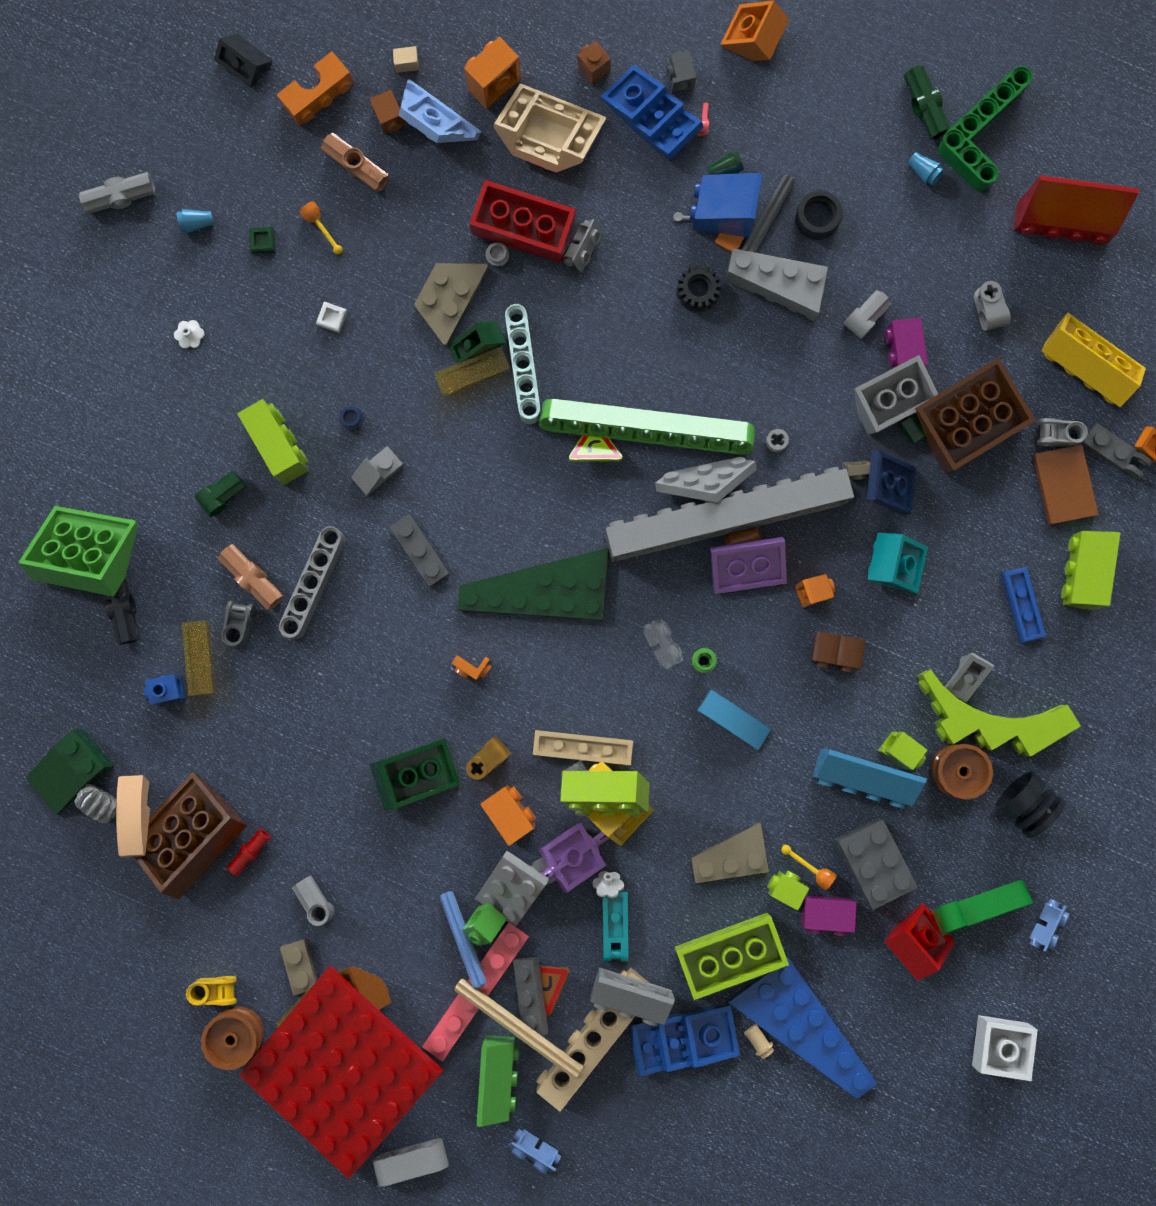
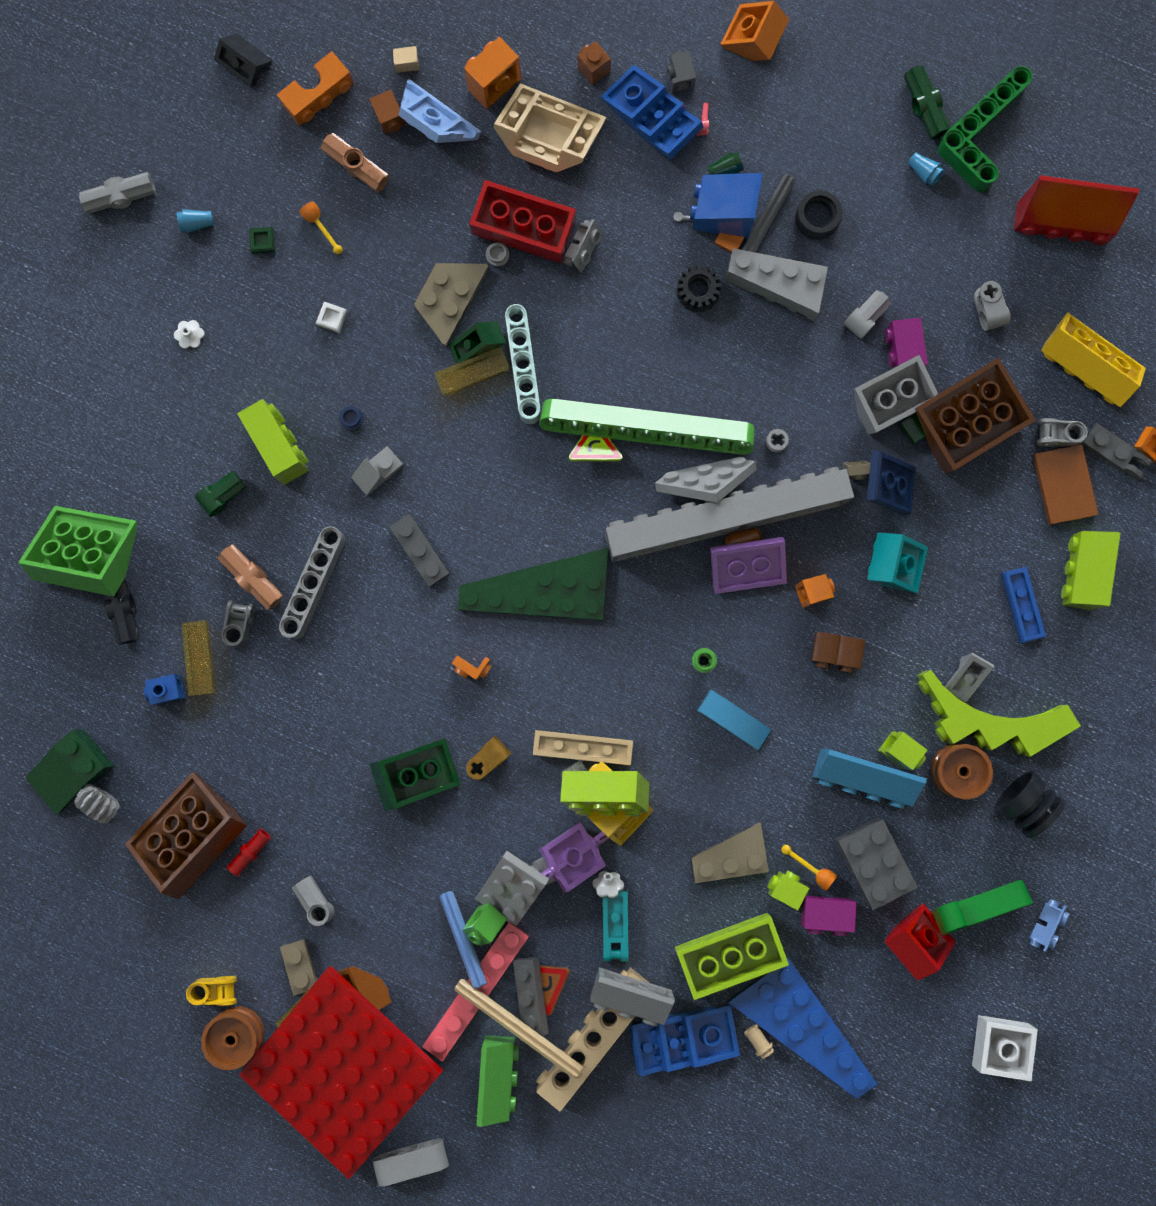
(132, 815): light nougat slope -> none
(509, 814): orange brick -> none
(542, 1157): medium blue hinge -> none
(660, 635): clear hinge -> none

